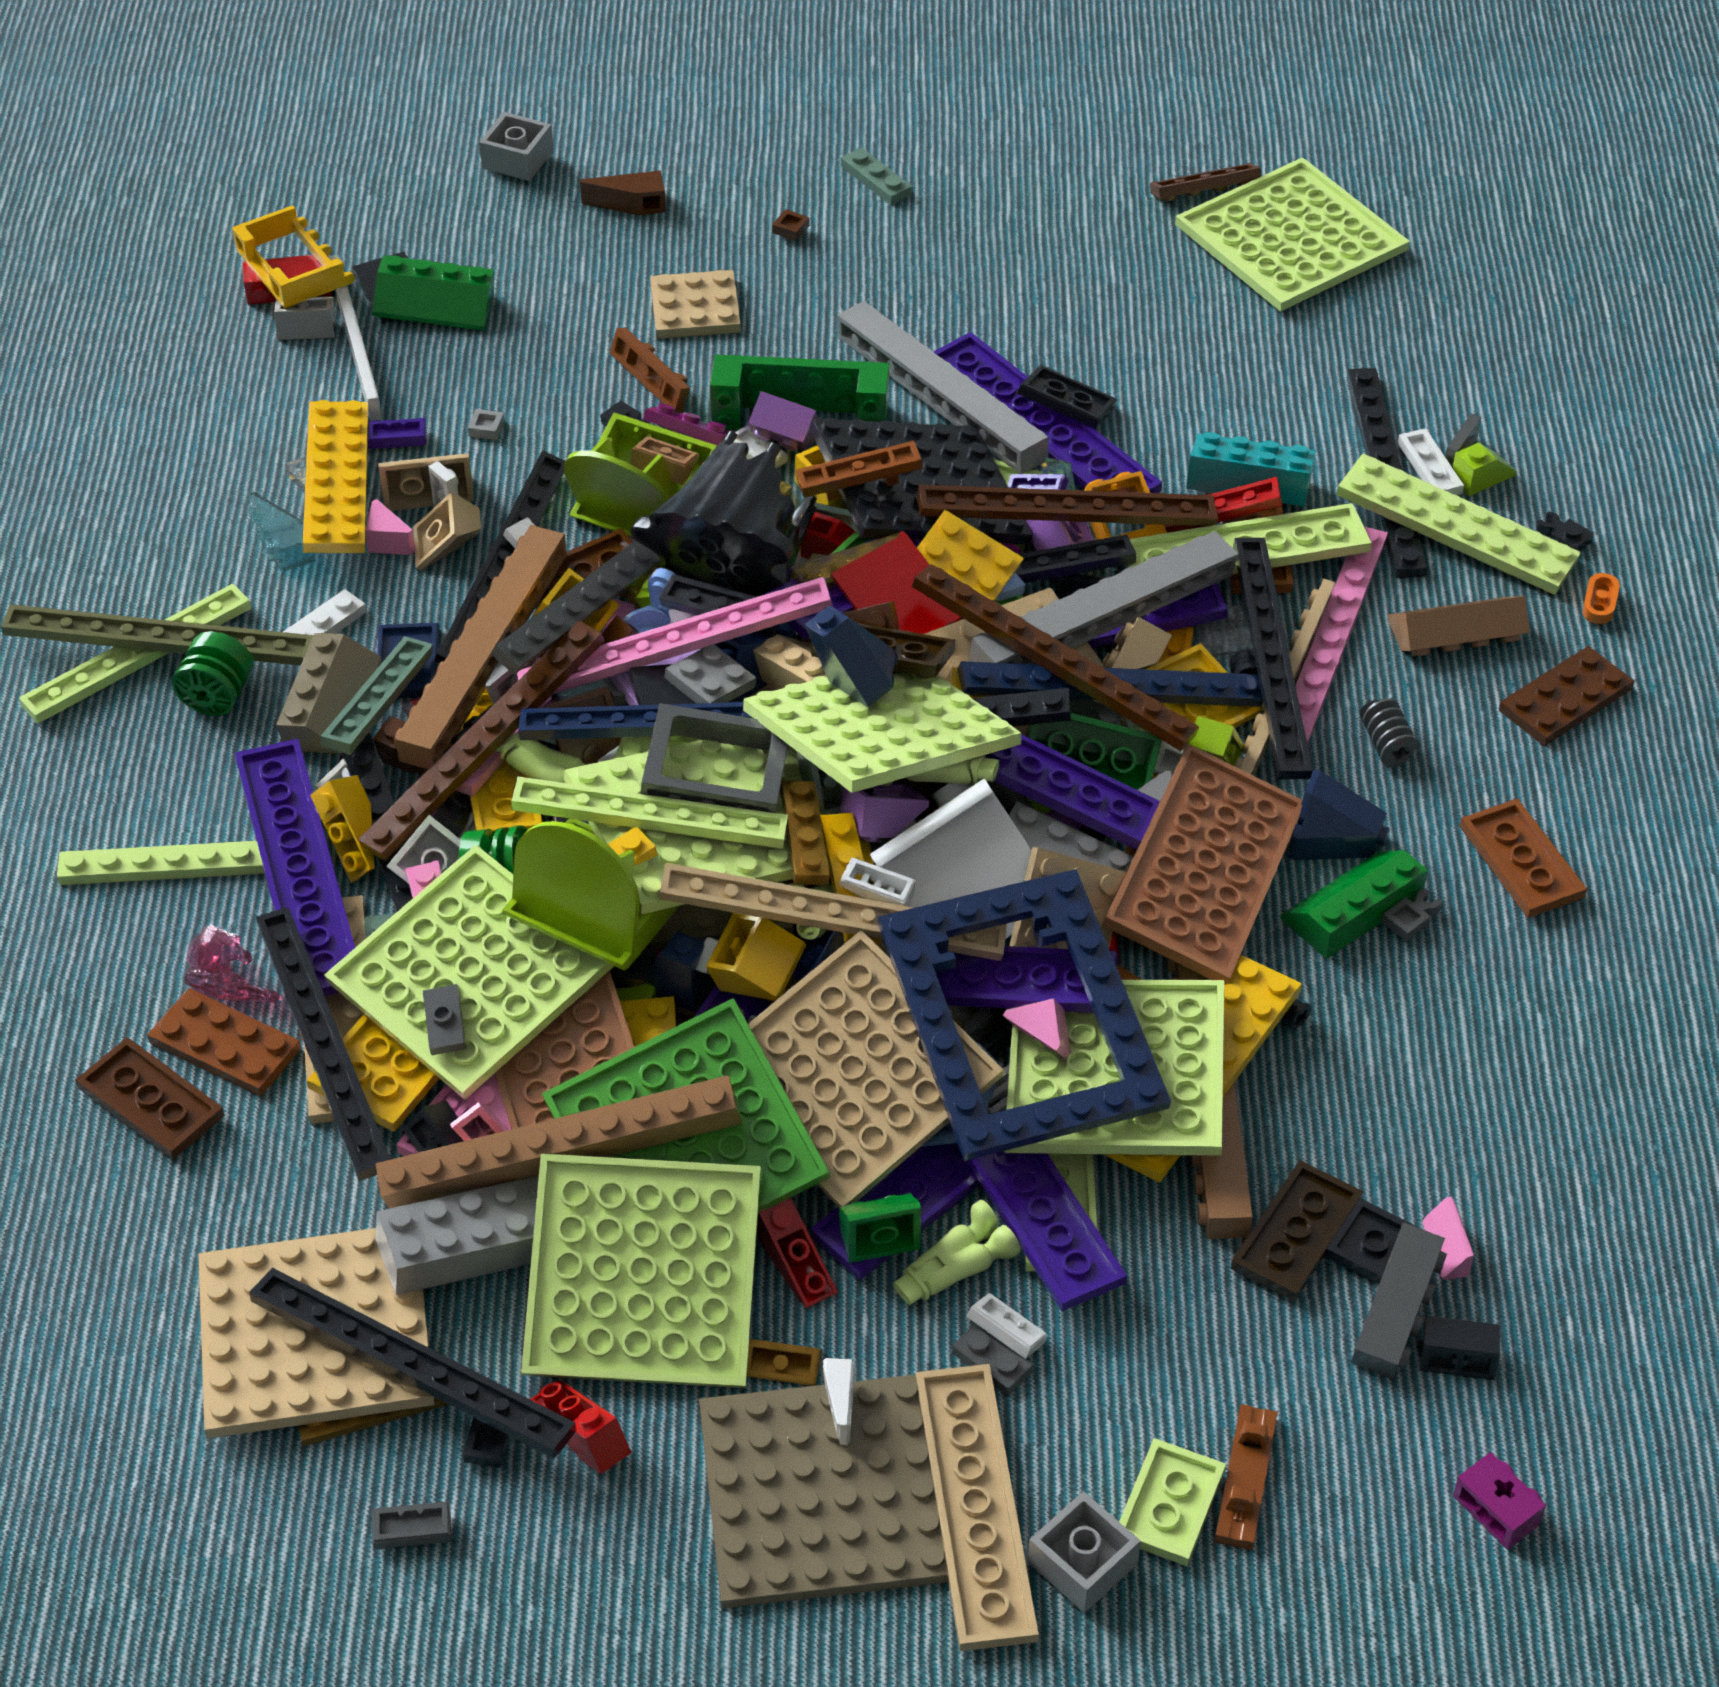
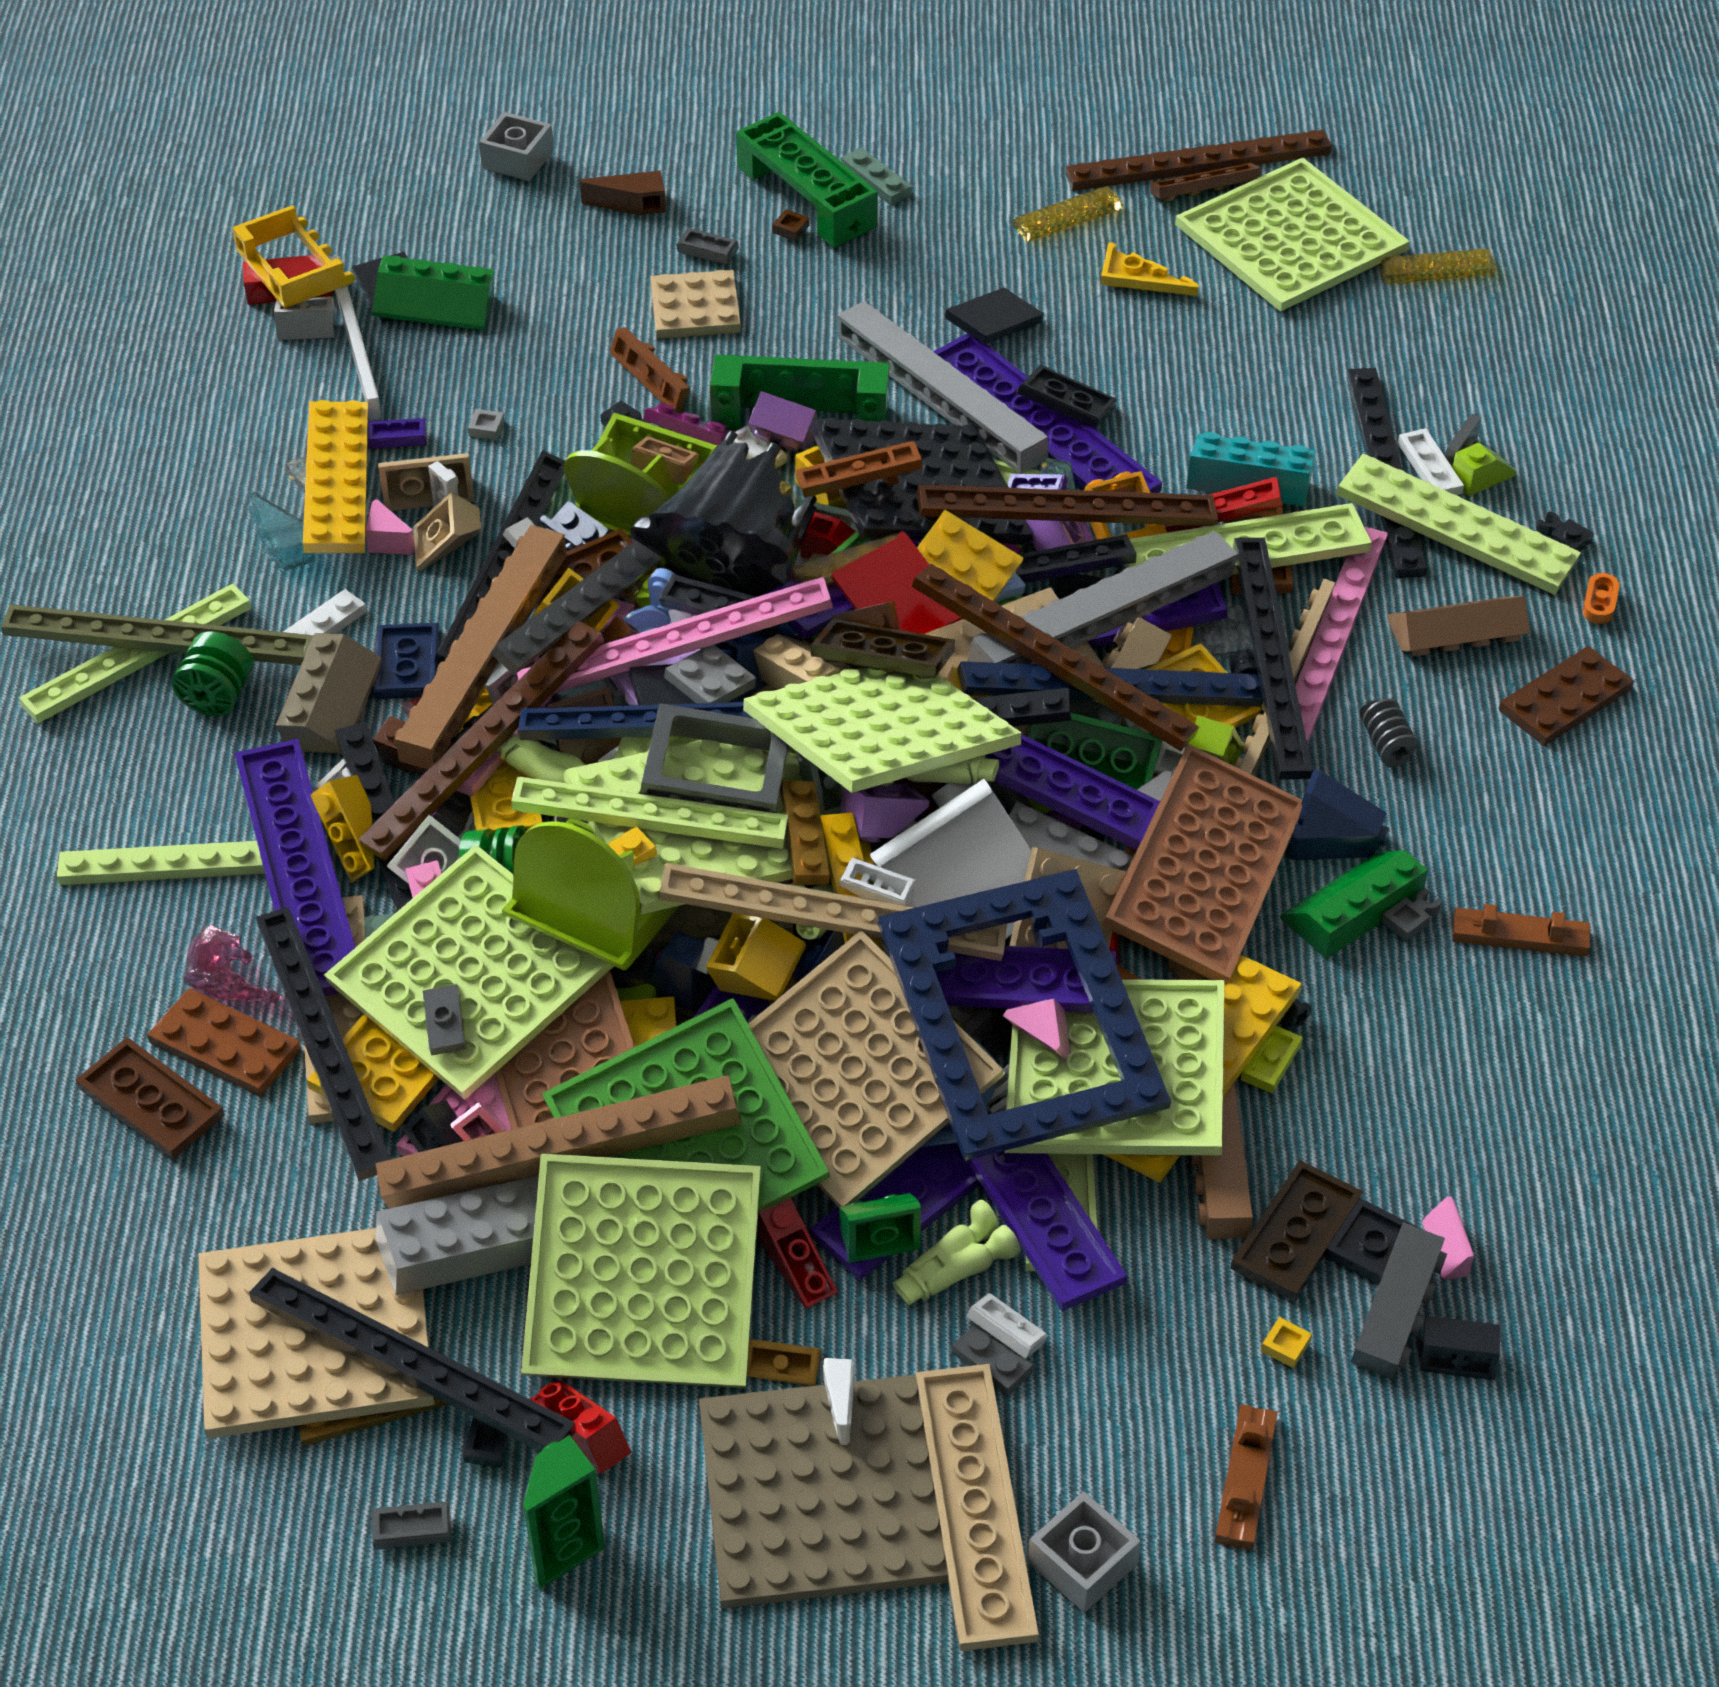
(376, 695): sand green plate -> none
(562, 1511): none -> green slope
(576, 525): none -> bracket
(707, 246): none -> dark grey plate
(842, 198): none -> green plate
(852, 656): dark blue slope -> none
(994, 315): none -> black tile
(1067, 213): none -> clear yellow plate
(1142, 274): none -> yellow wing
(1172, 1500): yellowish green plate -> none
(1197, 159): none -> reddish brown plate
(1272, 1059): none -> neon yellow plate
(1286, 1342): none -> yellow plate
(1437, 266): none -> clear yellow plate
(1499, 1500): magenta brick -> none
(1521, 931): none -> dark orange hinge
(1523, 858): dark orange plate -> none

